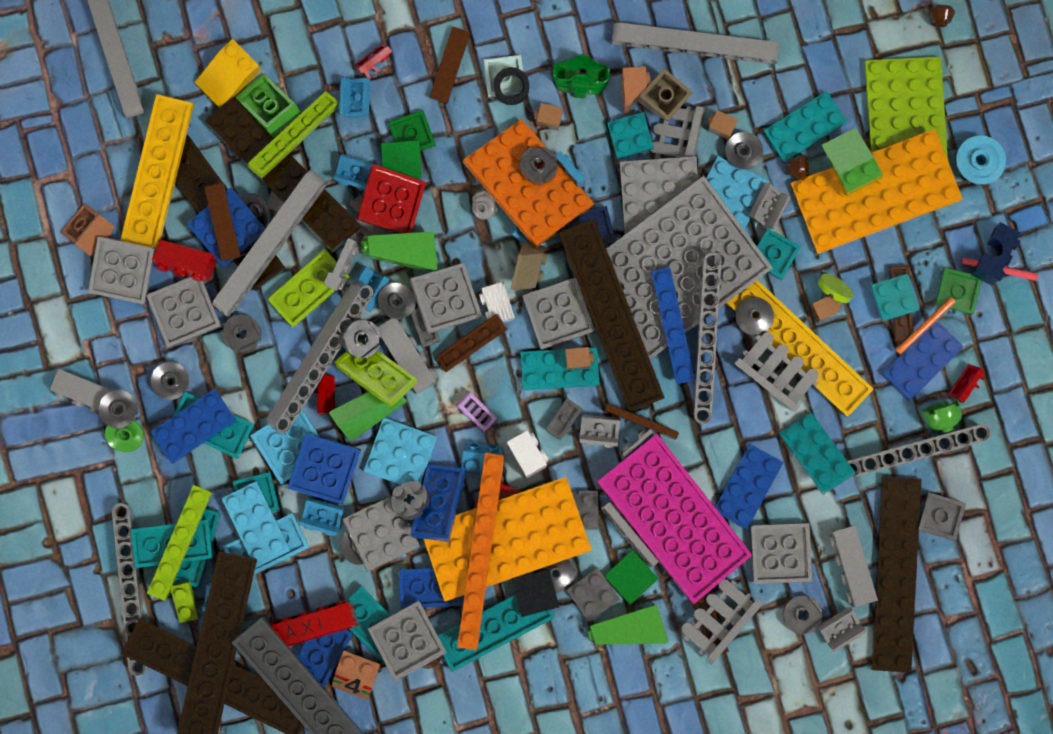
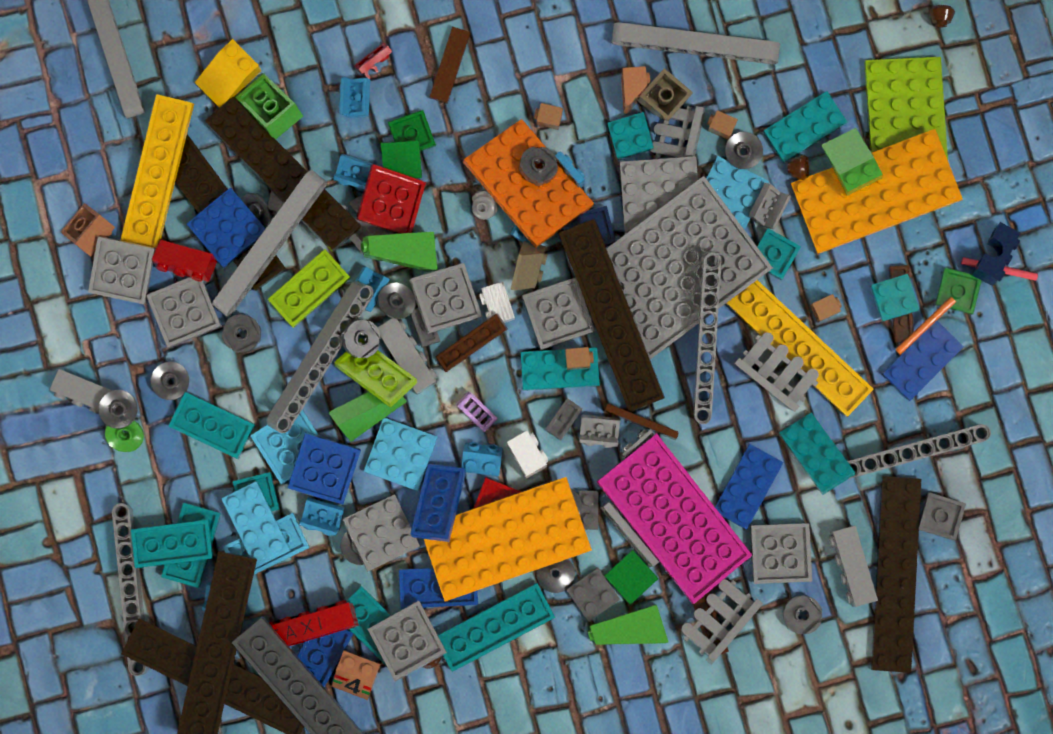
(179, 543): lime plate -> none
(185, 601): lime plate -> none
(193, 426): blue plate -> none
(222, 222): reddish brown tile -> none
(293, 134): lime plate -> none
(326, 394): red plate -> none
(337, 279): light grey plate -> none
(403, 493): flat silver plate -> none
(481, 551): orange plate -> none
(511, 84): light aqua tile -> none
(513, 72): black tyre -> none
(535, 593): black tile -> none
(581, 84): green piece -> none
(673, 325): blue plate -> none
(748, 323): flat silver dish -> none
(835, 286): lime tile -> none
(841, 629): light grey bracket -> none
(943, 415): bright green cylinder -> none
(966, 383): red plate -> none
(989, 151): medium azure gear -> none

